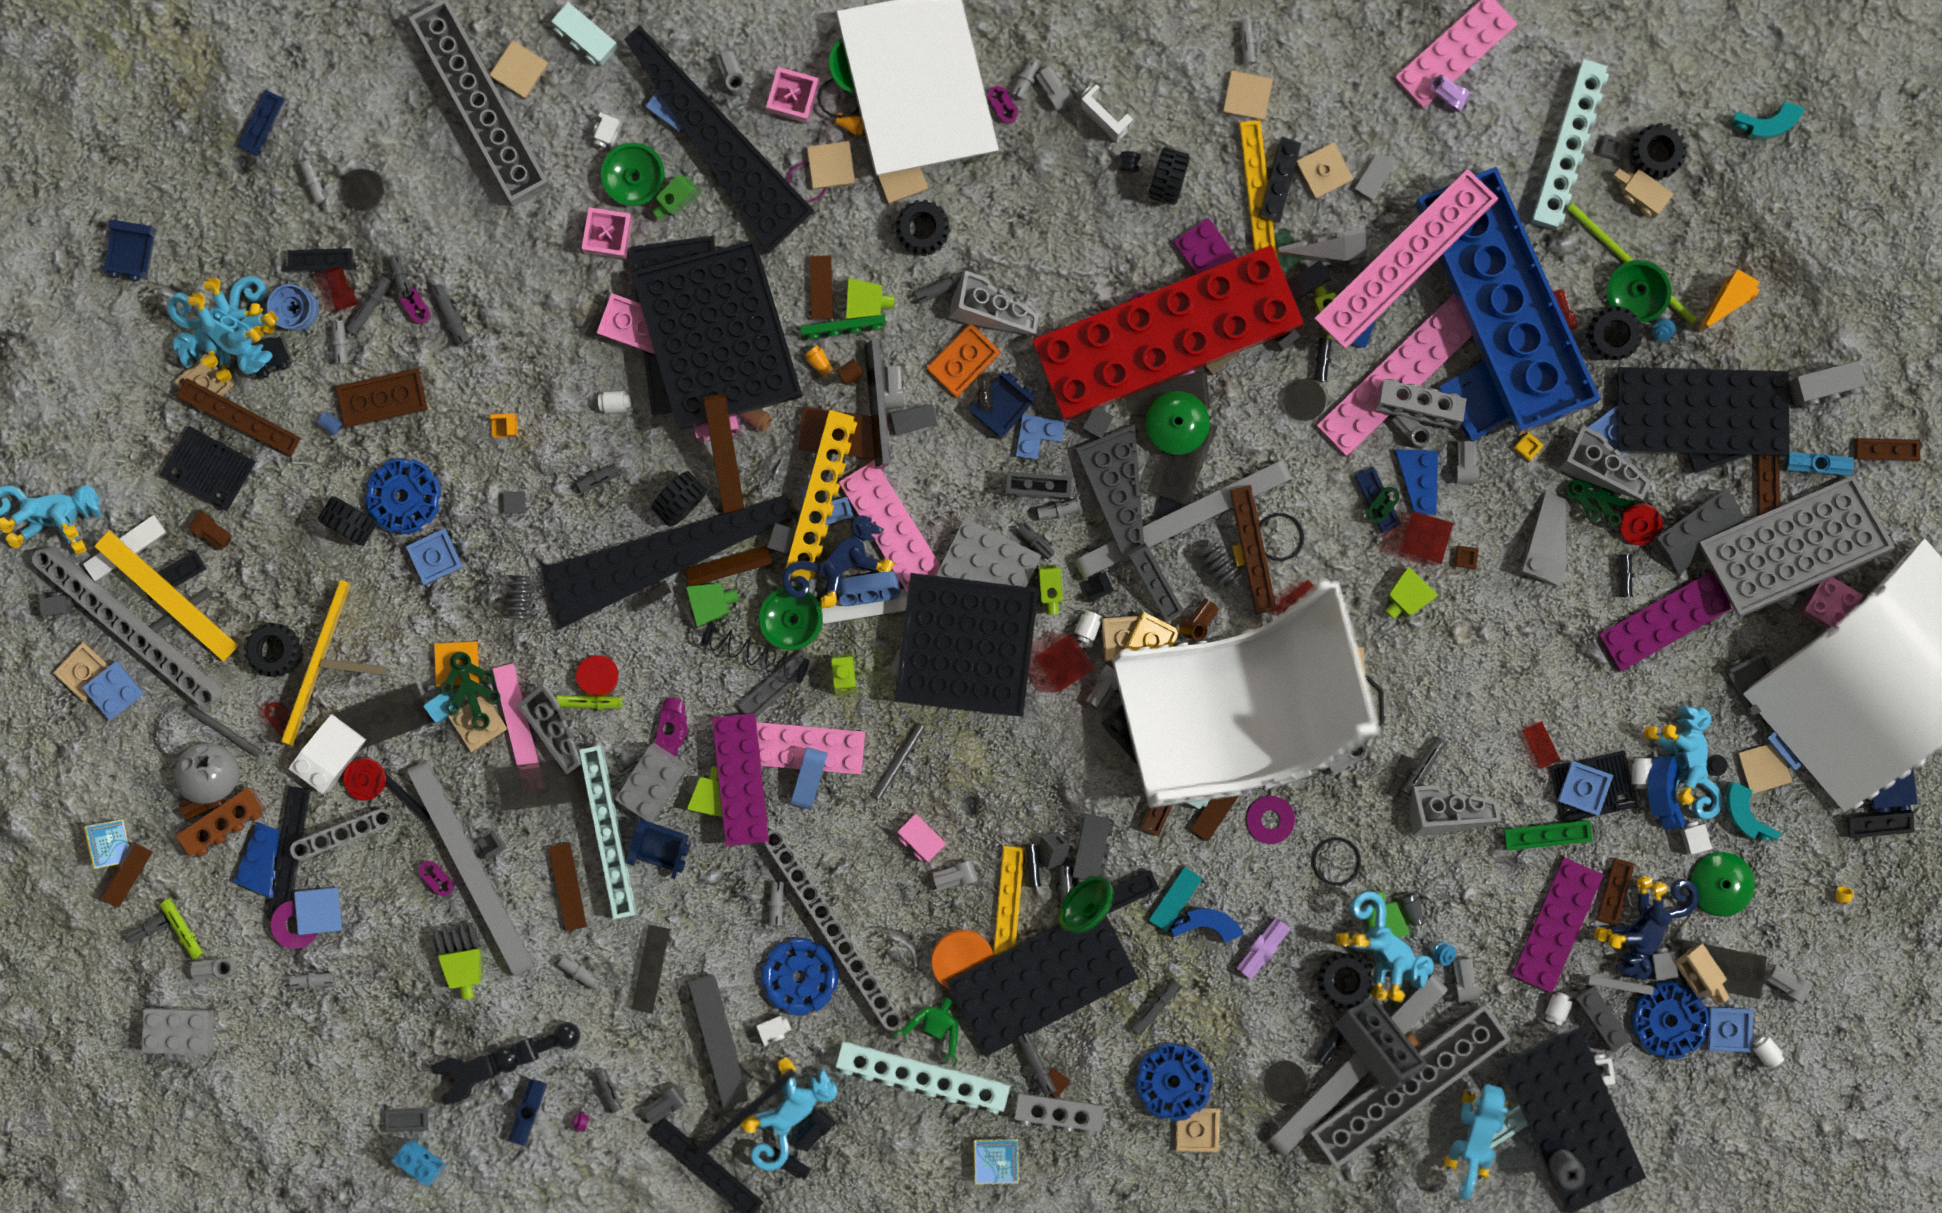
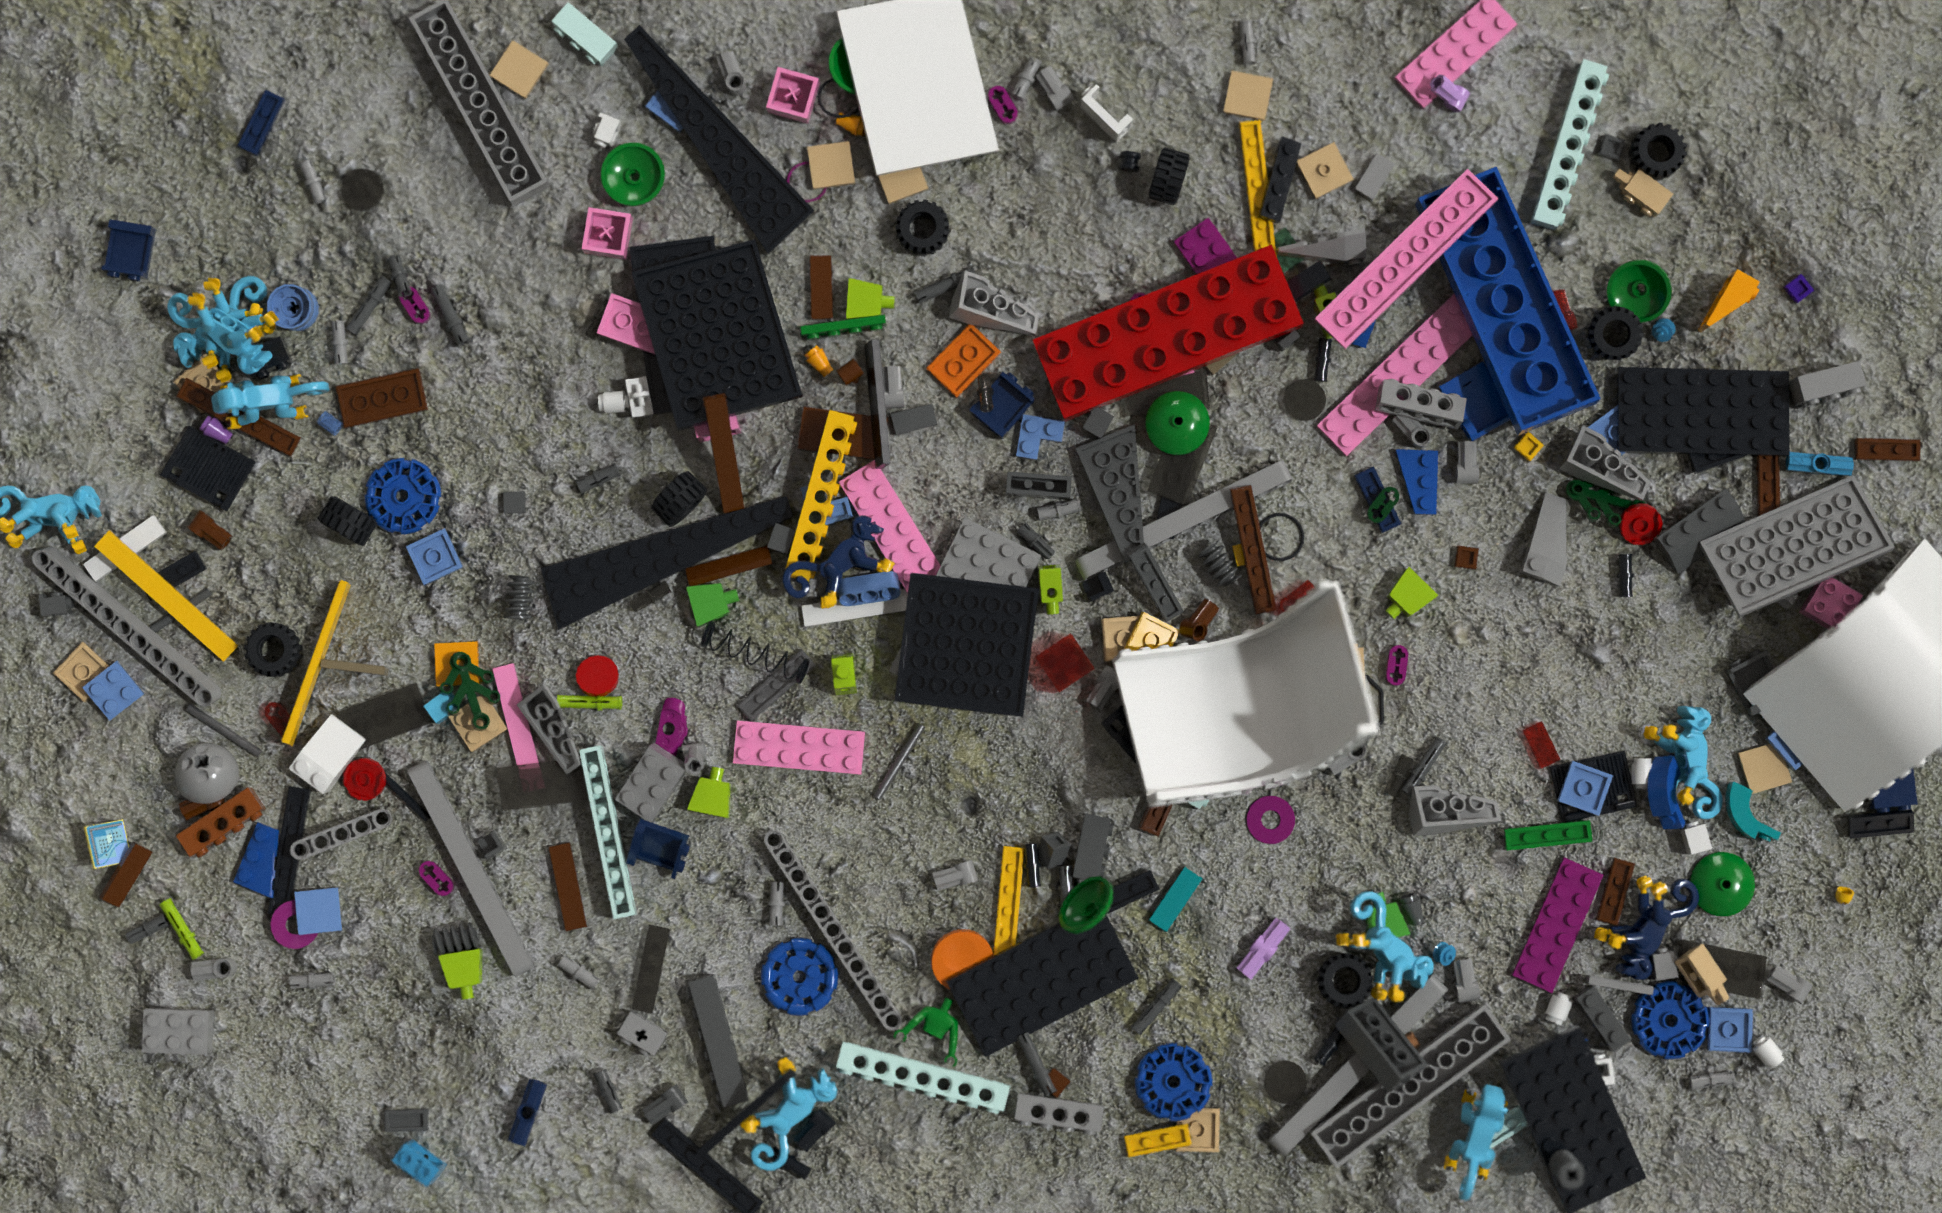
(215, 429): none -> medium lavender cone
(252, 399): none -> medium azure animal
(320, 259): black plate -> none
(341, 293): clear red piece -> none
(503, 1060): black piece -> none
(504, 425): light orange panel -> none
(580, 1122): magenta plate -> none
(639, 397): none -> white hips
(654, 1033): none -> light grey brick
(683, 192): bright green torso -> none
(694, 757): none -> light grey piece
(740, 780): magenta plate -> none
(758, 419): medium nougat cone -> none
(773, 1029): white brick -> none
(776, 616): green dish -> none
(809, 778): medium blue beam -> none
(921, 838): bright pink brick -> none
(996, 1161): piece -> none
(1087, 626): white brick -> none
(1158, 1140): none -> yellow tile
(1212, 816): reddish brown tile -> none
(1220, 922): blue arch -> none
(1336, 883): black piece -> none
(1391, 664): none -> magenta beam
(1425, 538): clear red brick -> none
(1618, 251): lime piece -> none
(1665, 621): magenta plate -> none
(1712, 1080): none -> light grey pin
(1716, 765): black plate -> none
(1769, 128): teal arch -> none
(1798, 289): none -> dark purple tile

